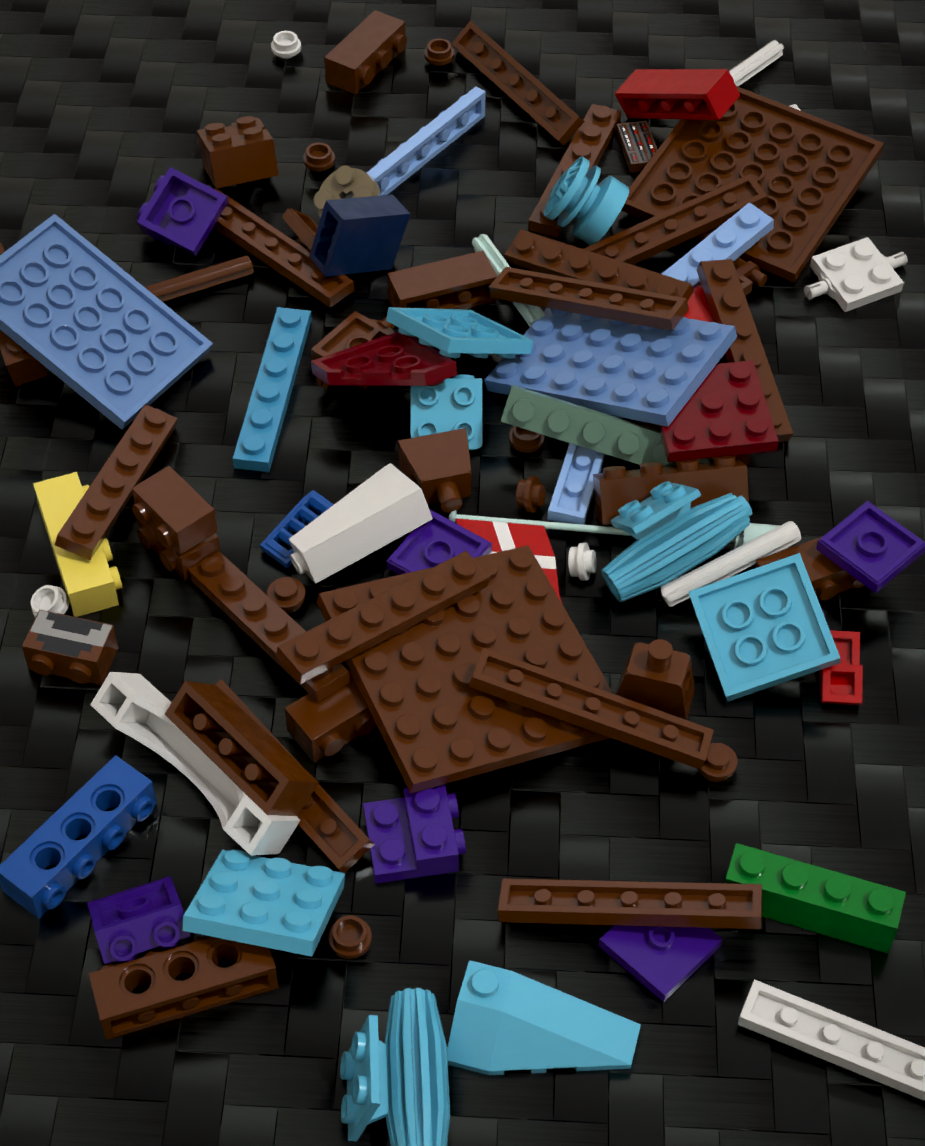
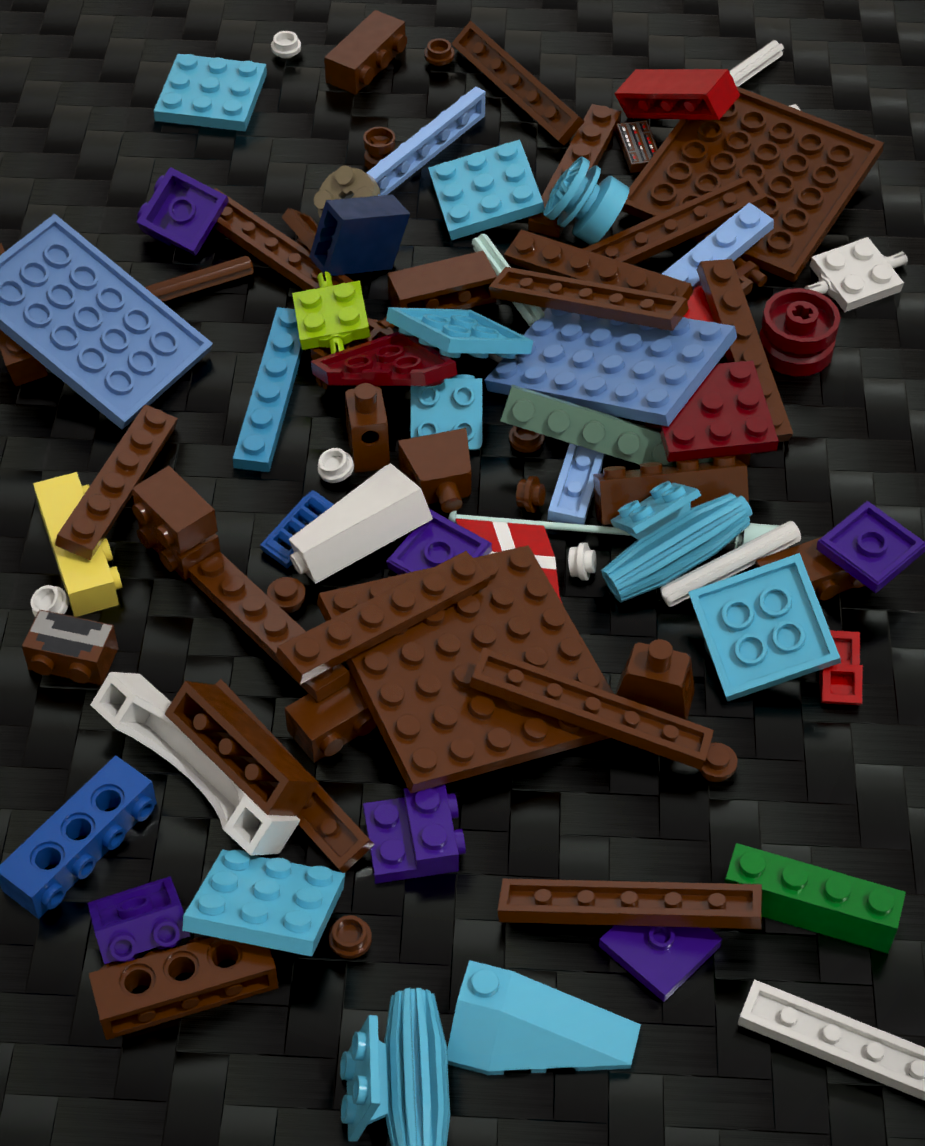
(210, 92): none -> medium azure plate
(237, 152): reddish brown piece -> none
(319, 157): reddish brown plate -> none
(331, 314): none -> lime plate
(335, 465): none -> white plate
(366, 413): none -> reddish brown torso
(378, 144): none -> reddish brown wheel
(486, 189): none -> medium azure plate
(799, 331): none -> dark red wheel

